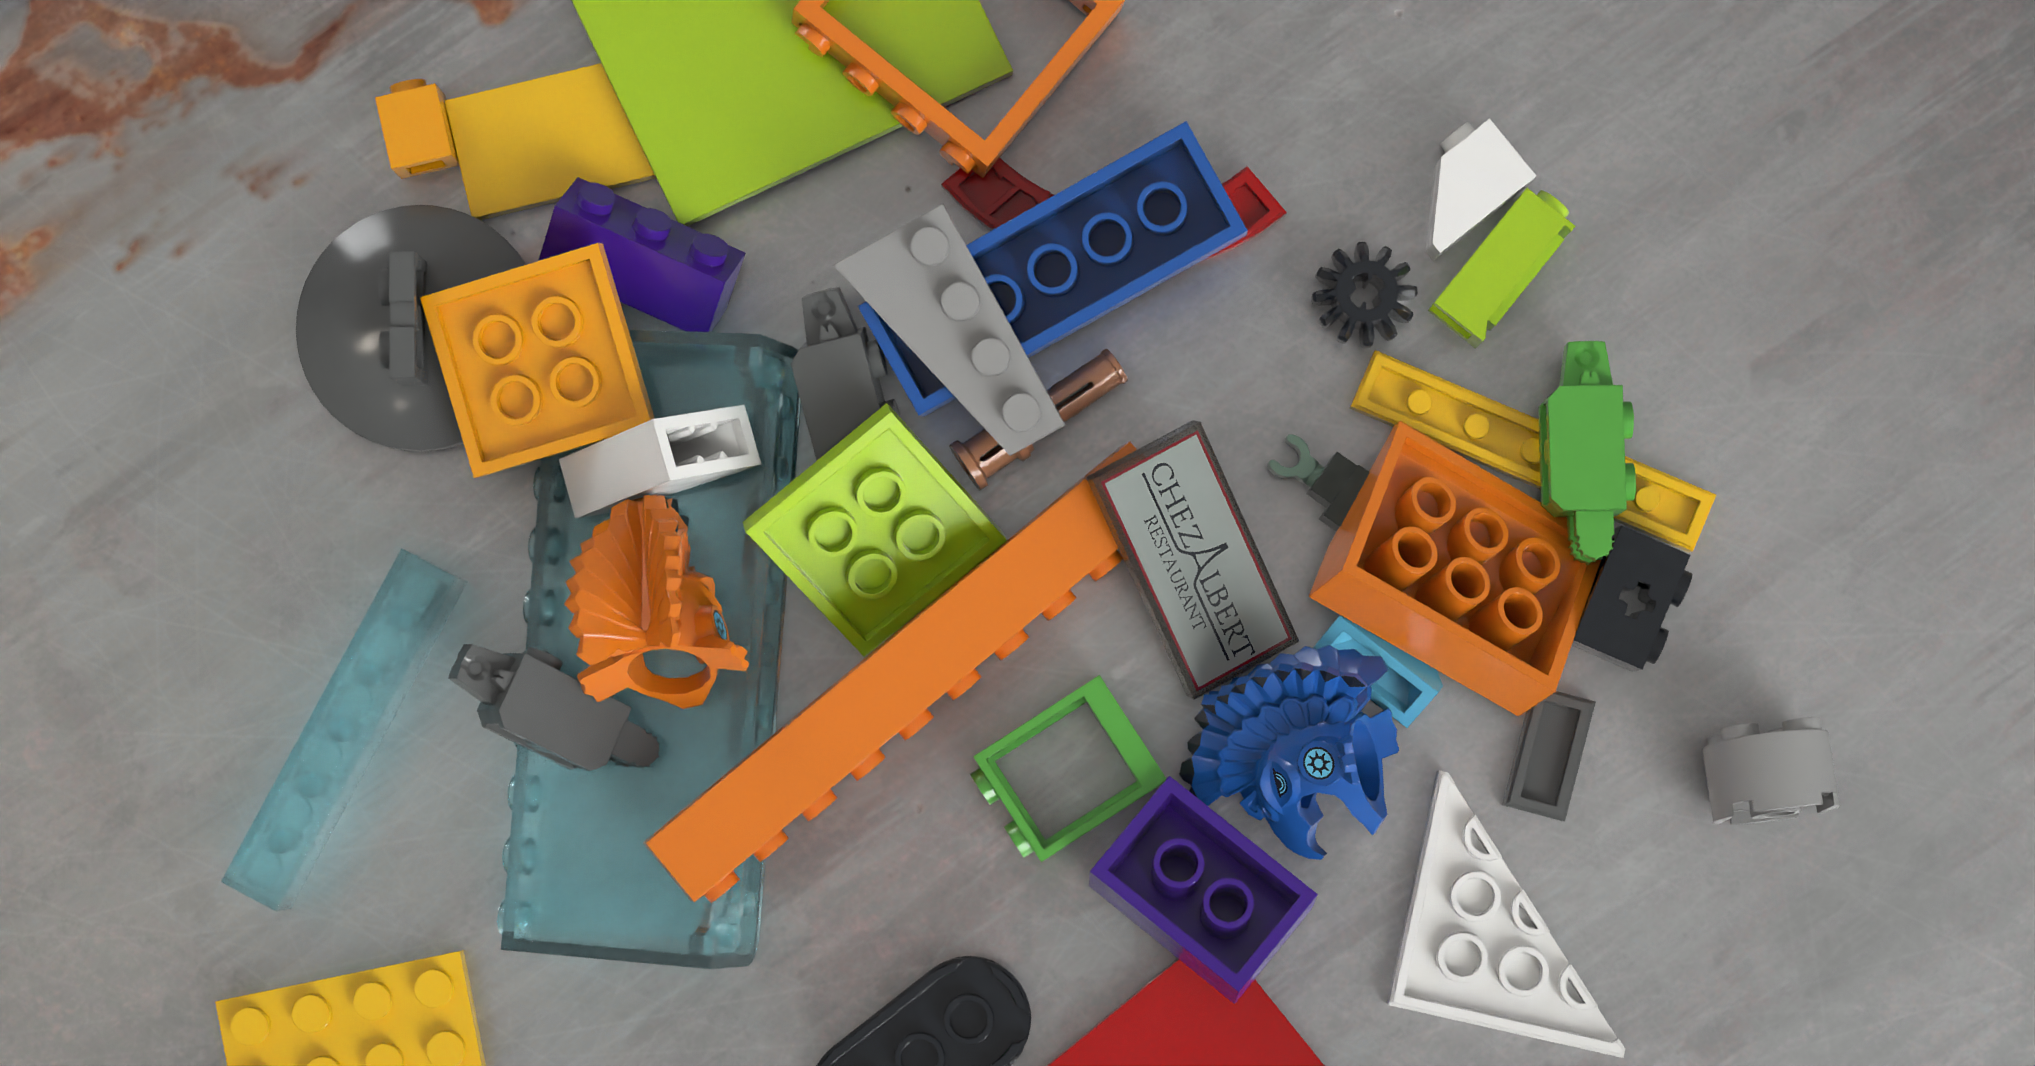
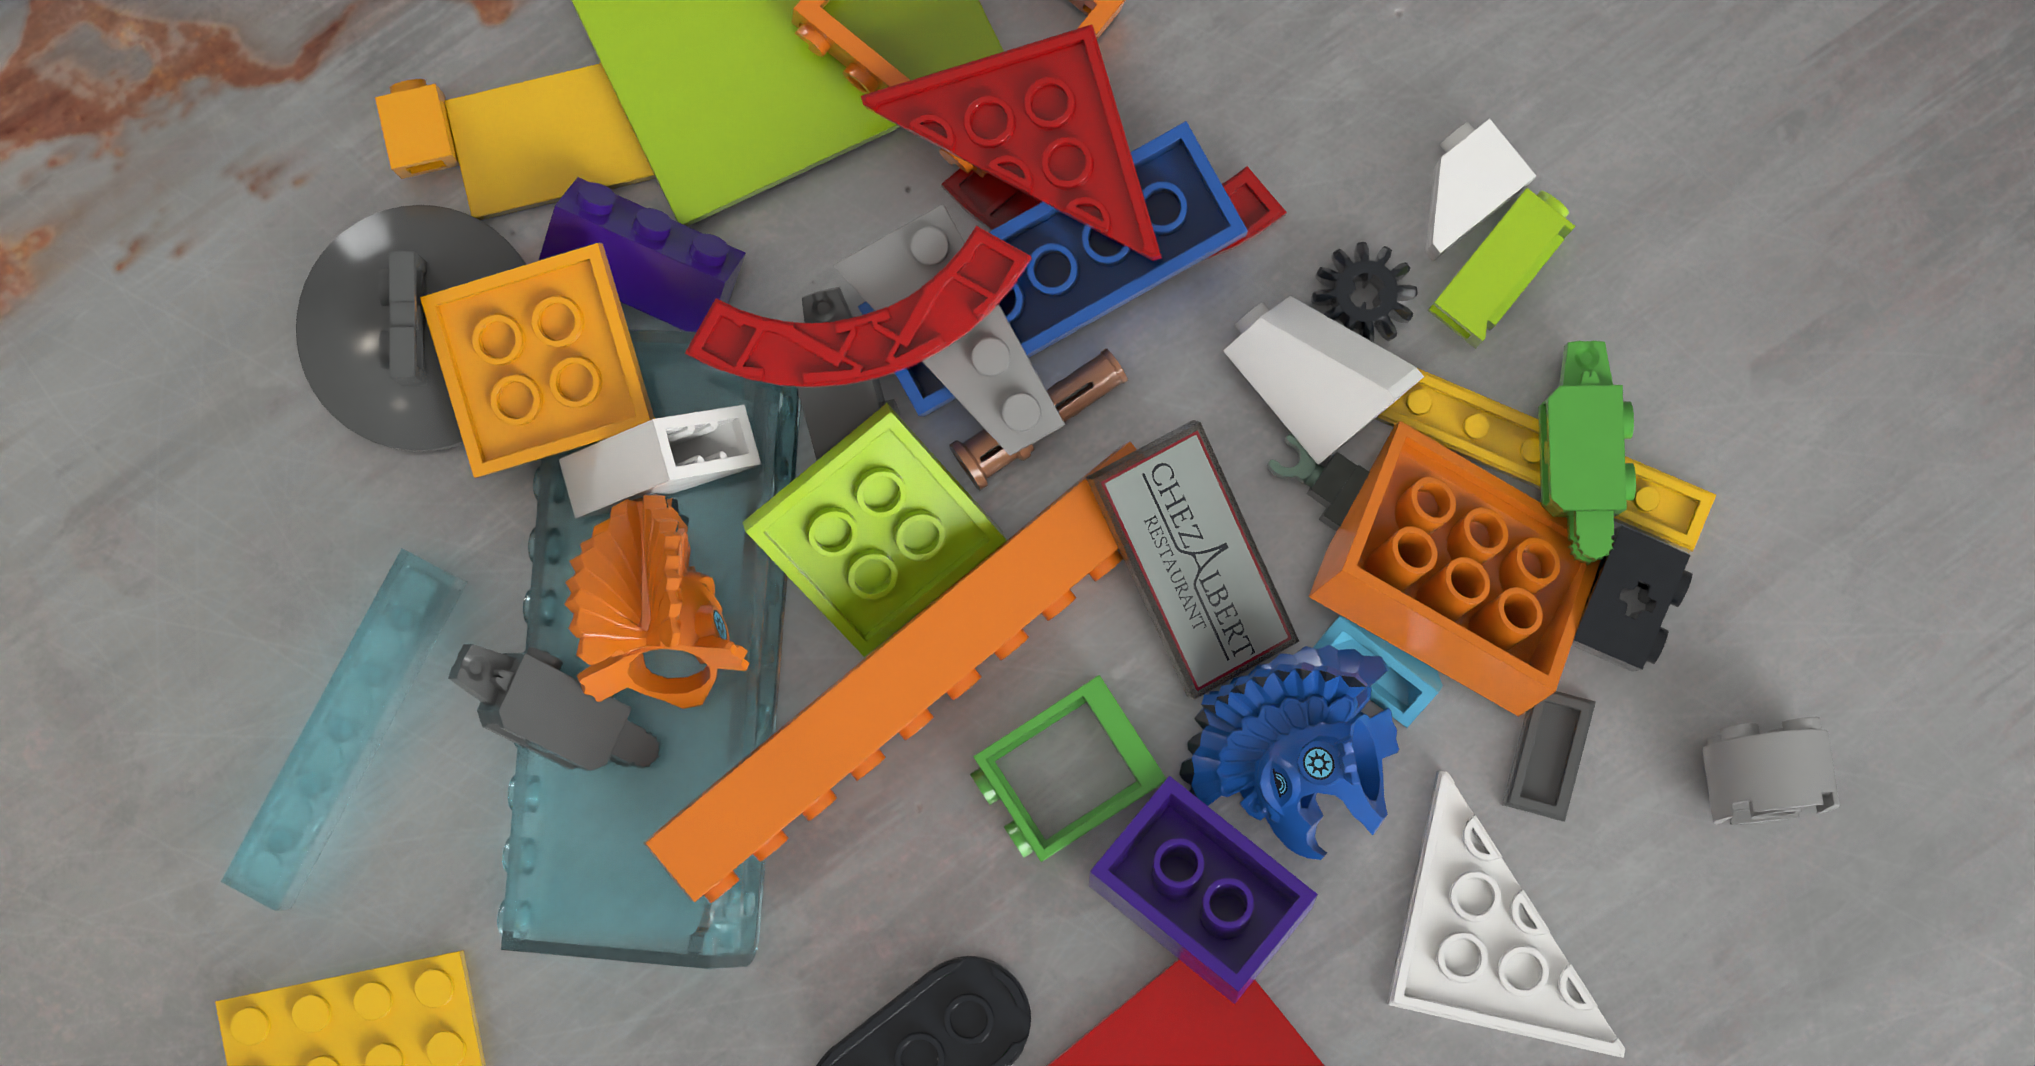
(870, 343): none -> red tile
(1039, 124): none -> red tile
(1317, 373): none -> white slope

